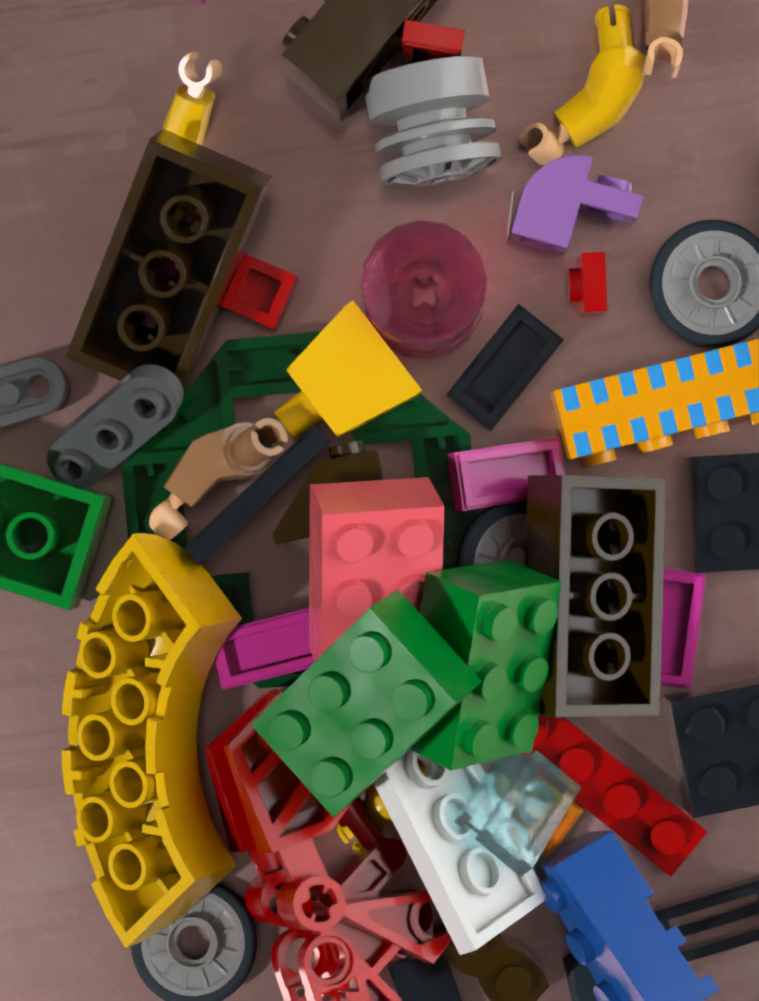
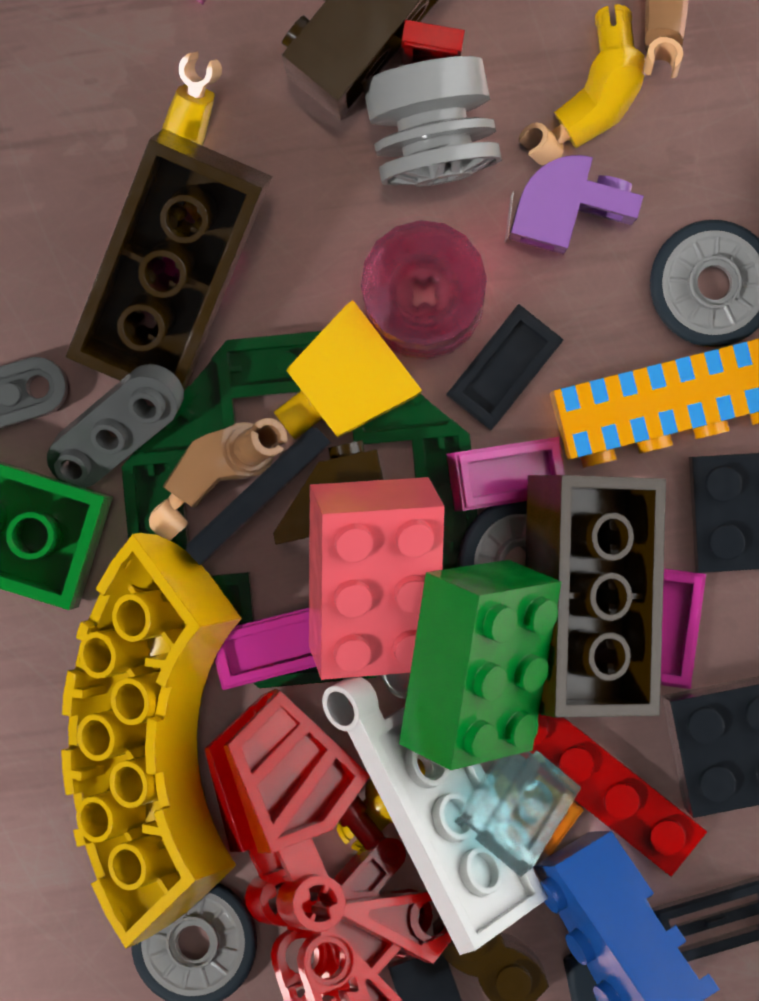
(259, 291): red plate -> none
(365, 702): green brick -> none
(588, 284): red plate -> none

